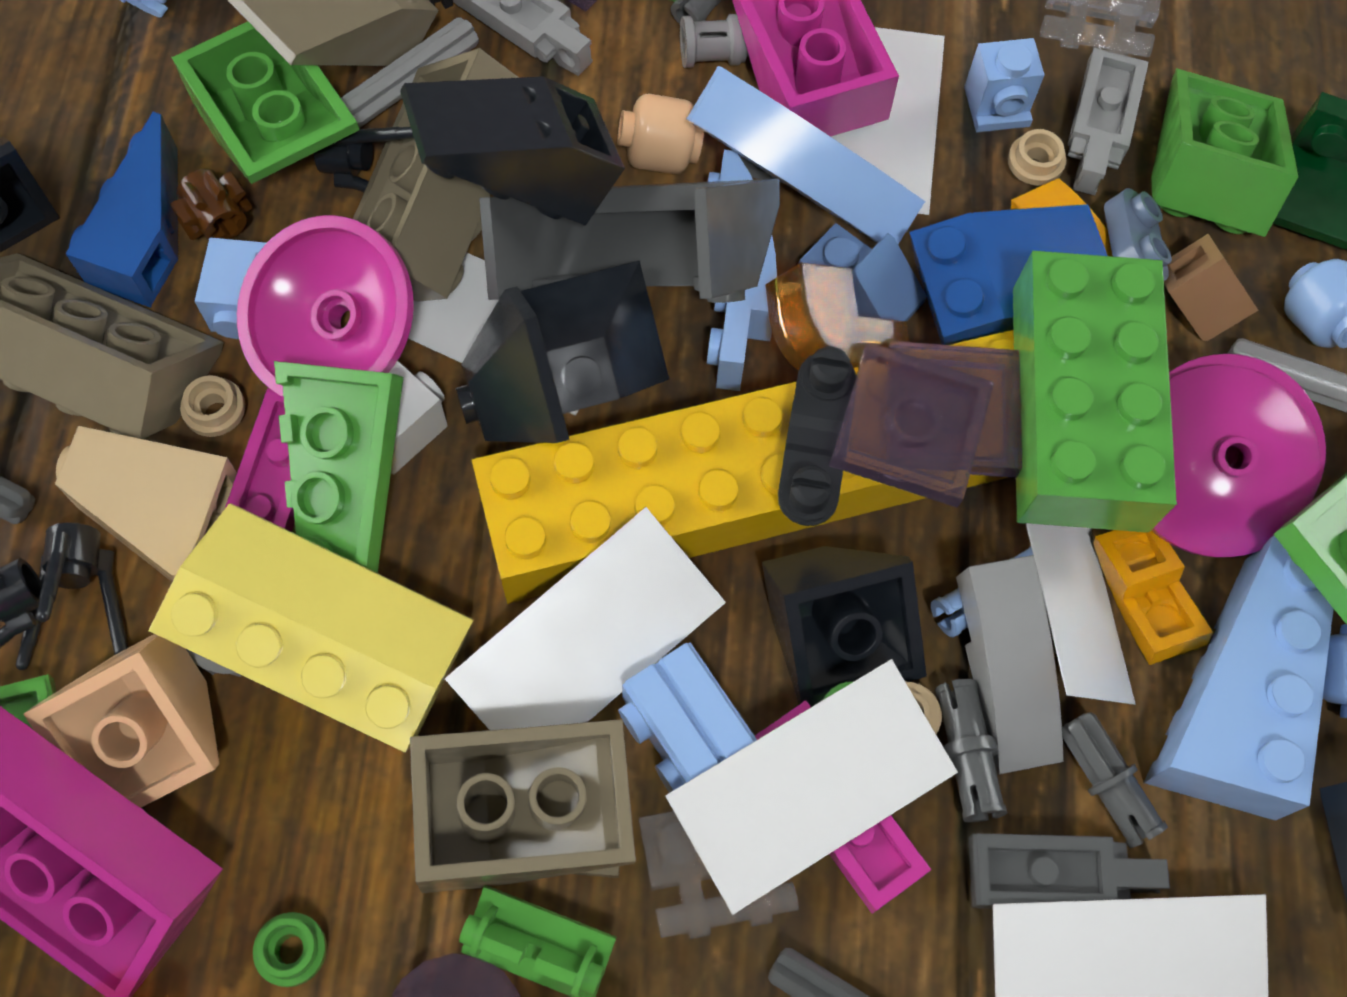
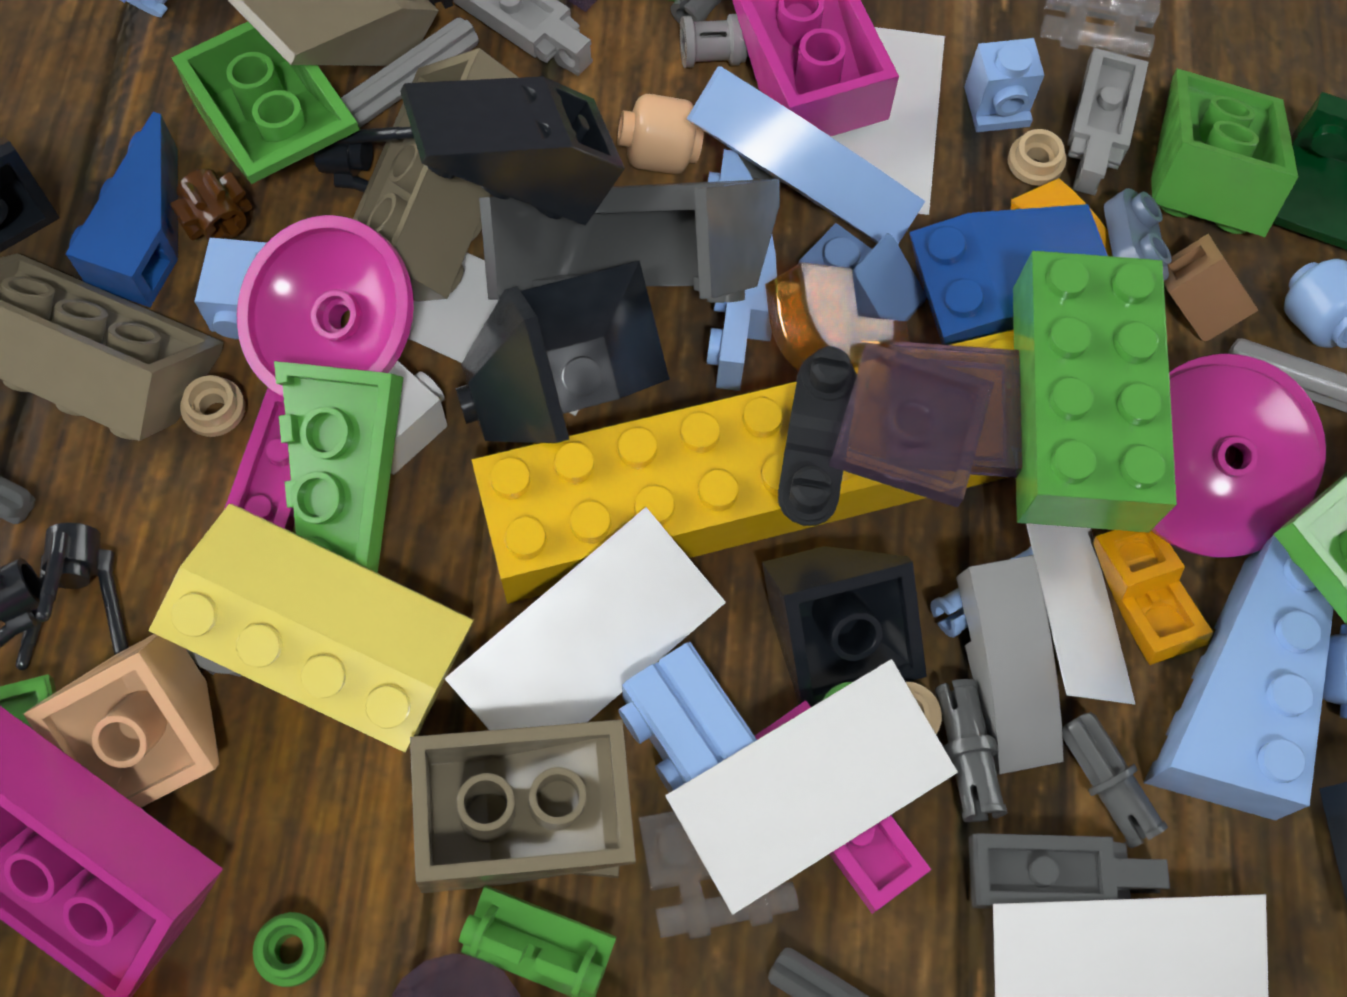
(146, 492): tan slope -> none

